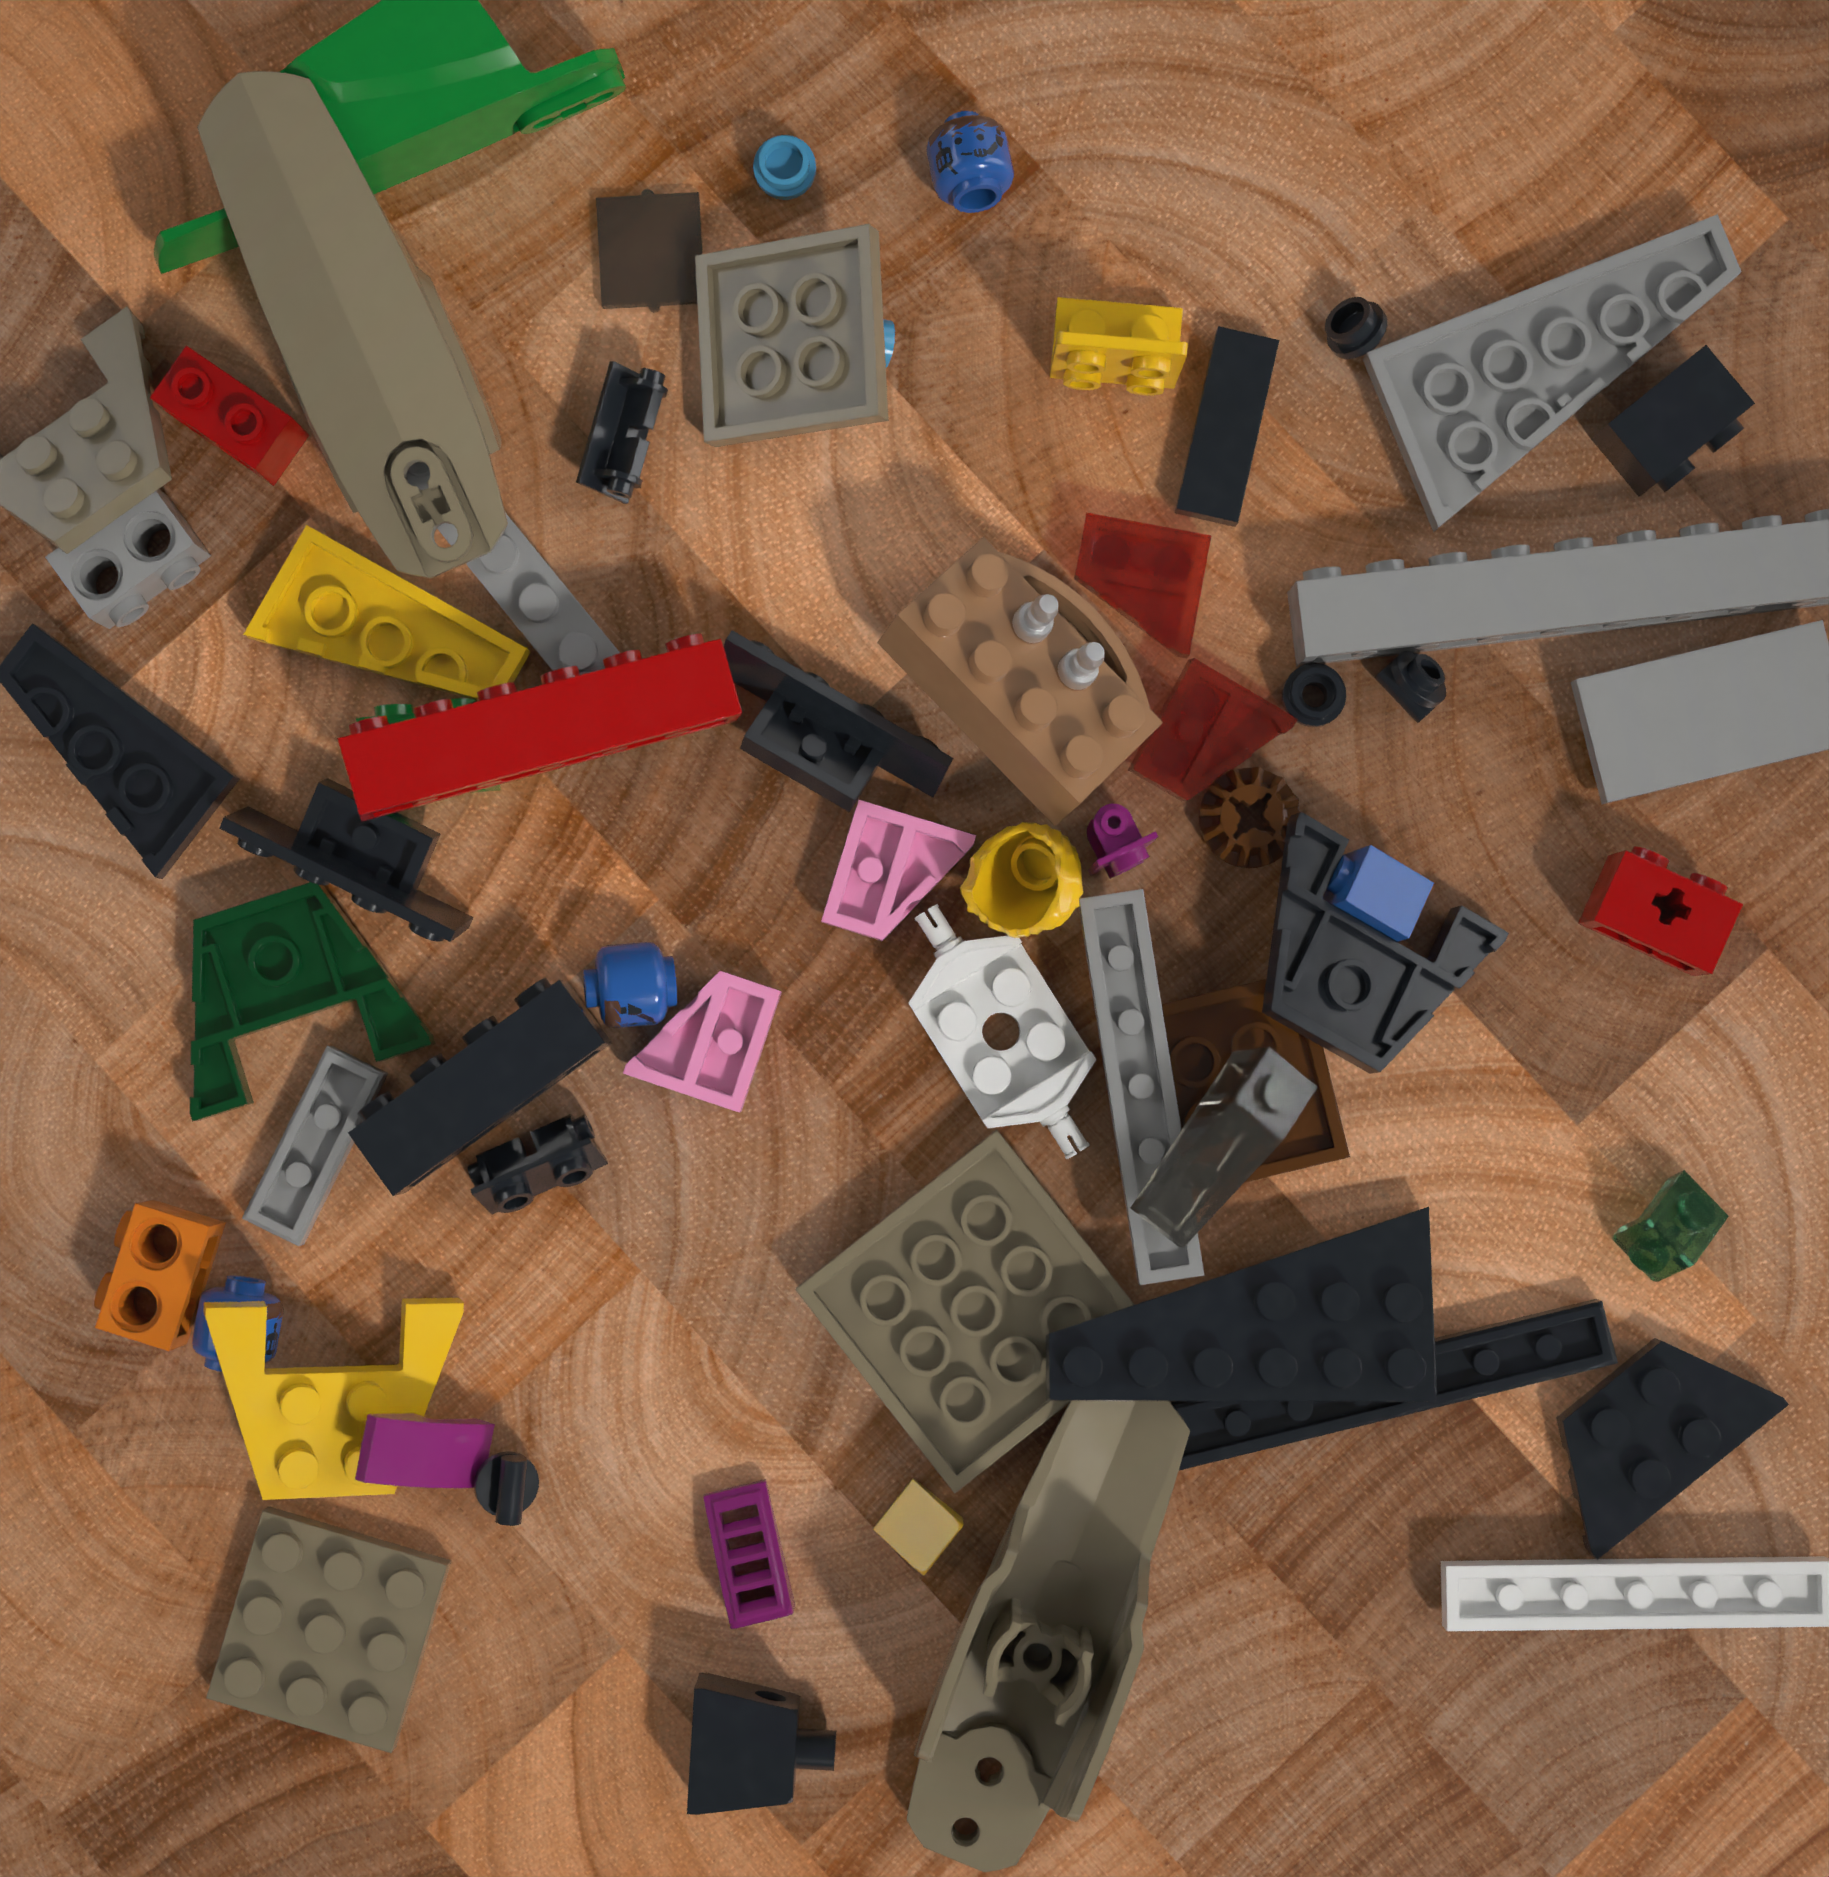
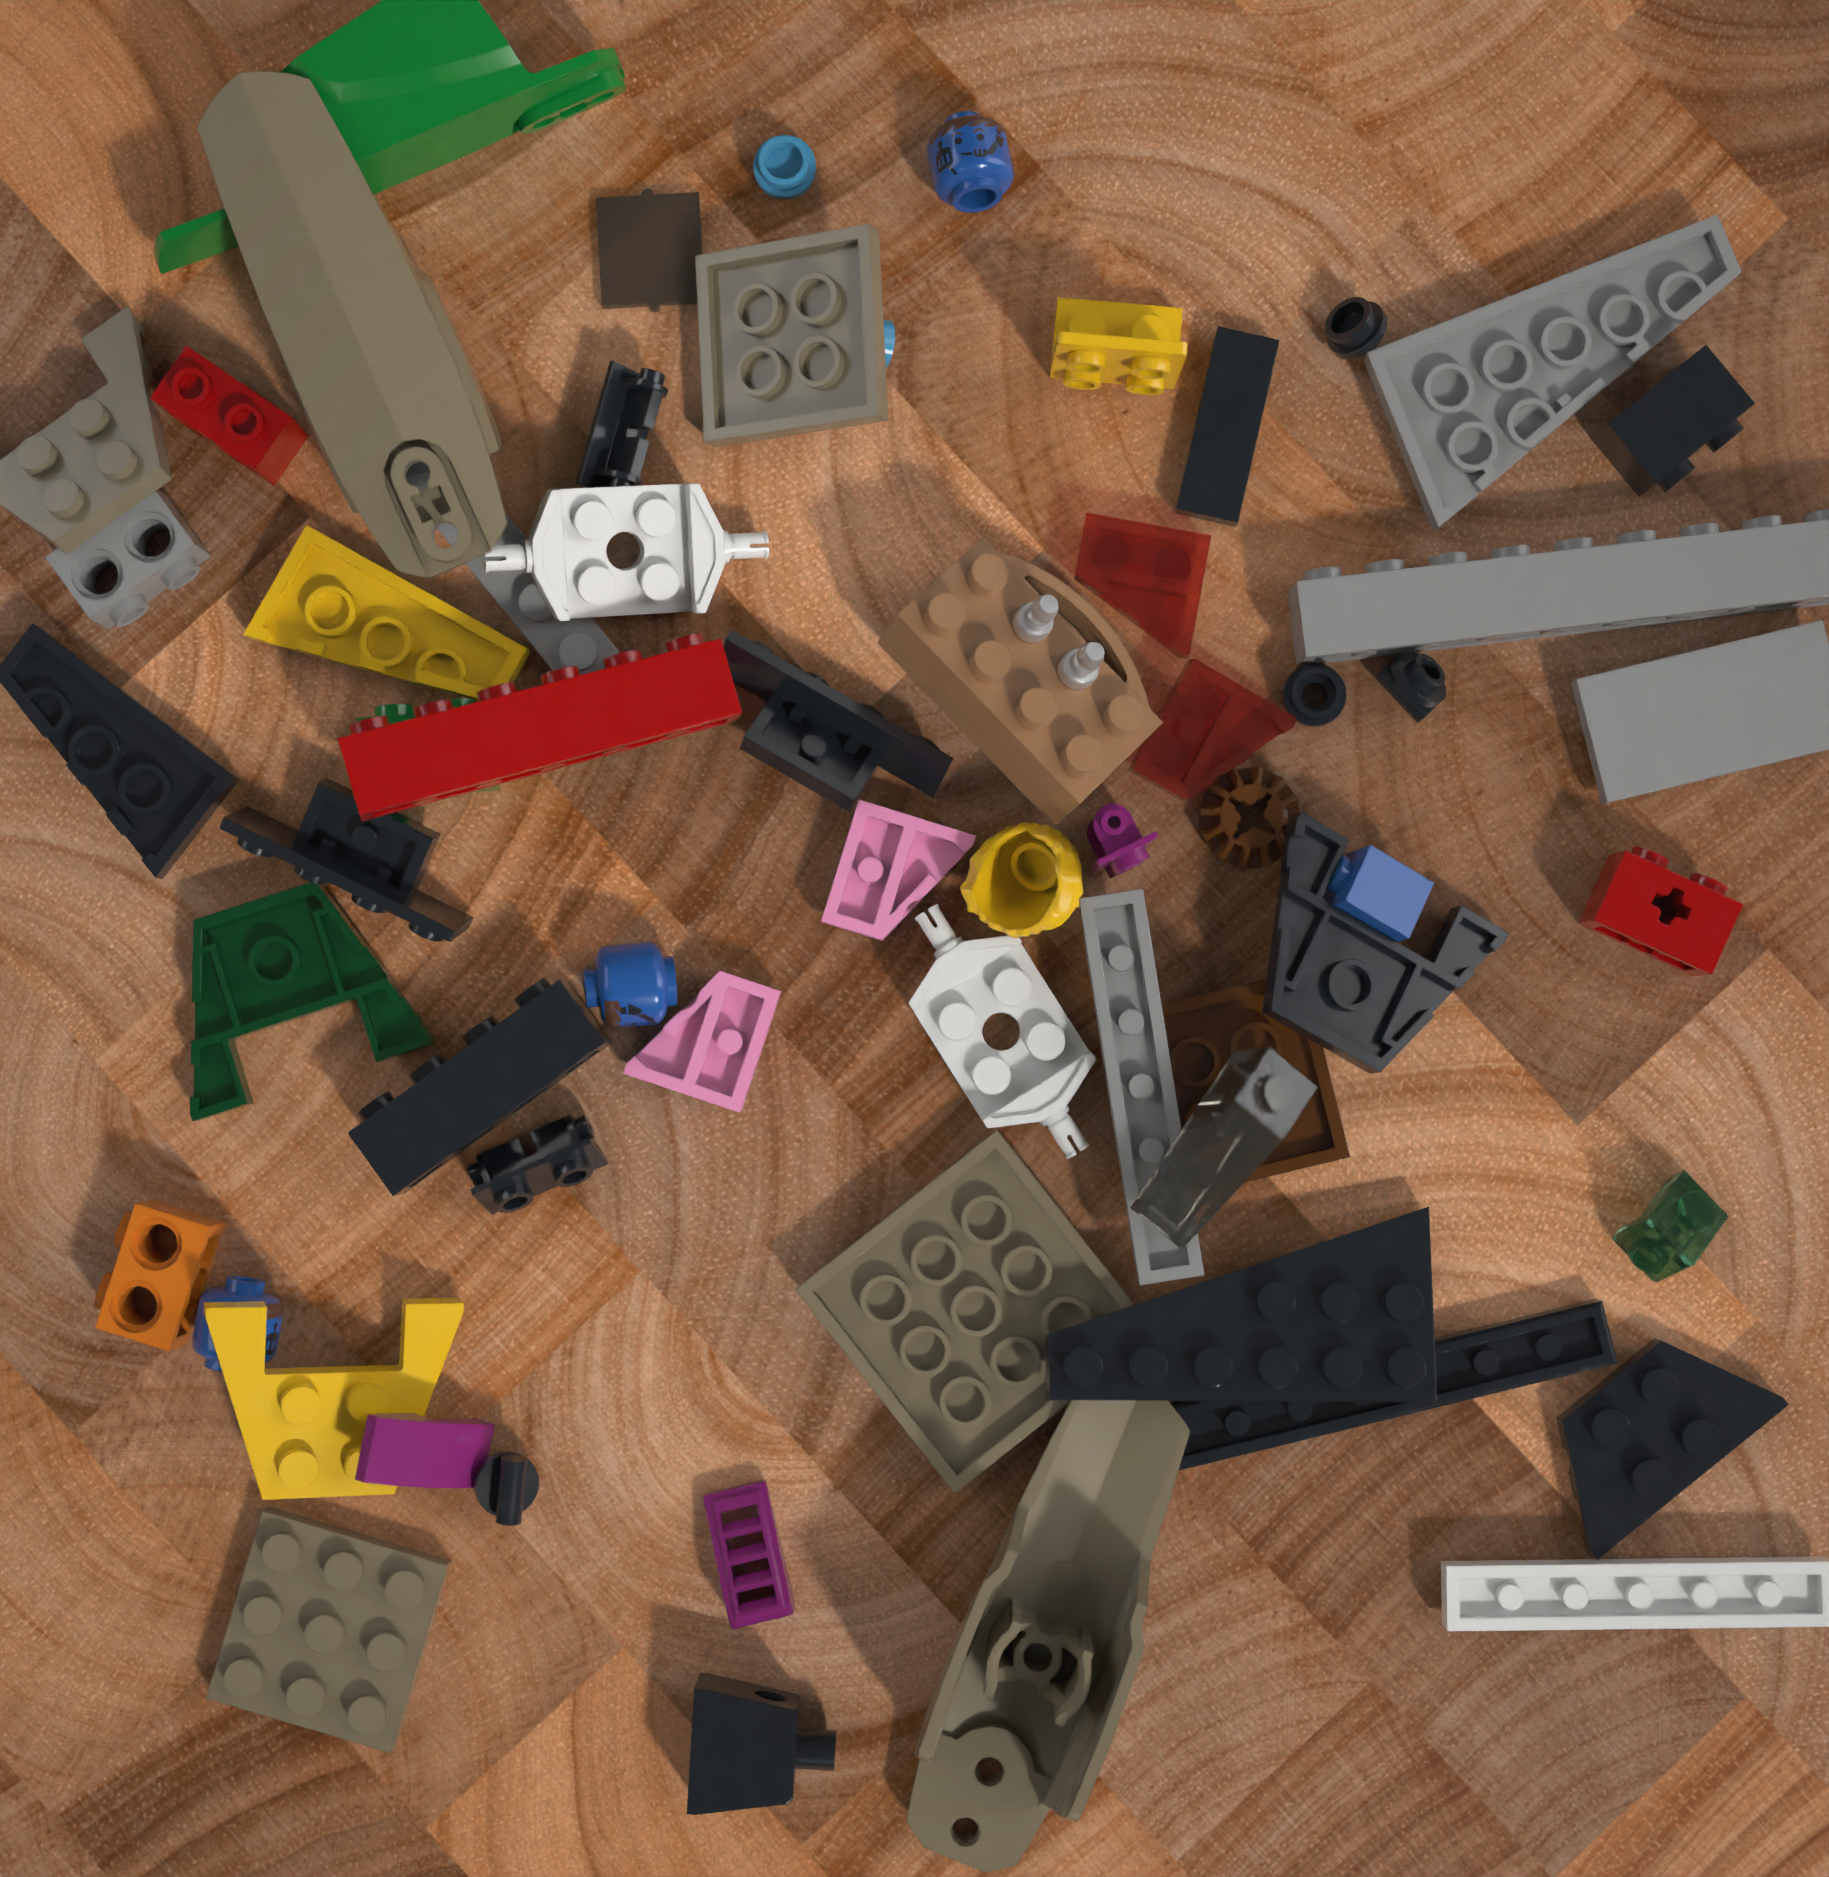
(314, 1146): light grey tile -> none
(677, 560): none -> white plate
(919, 1526): yellow slope -> none

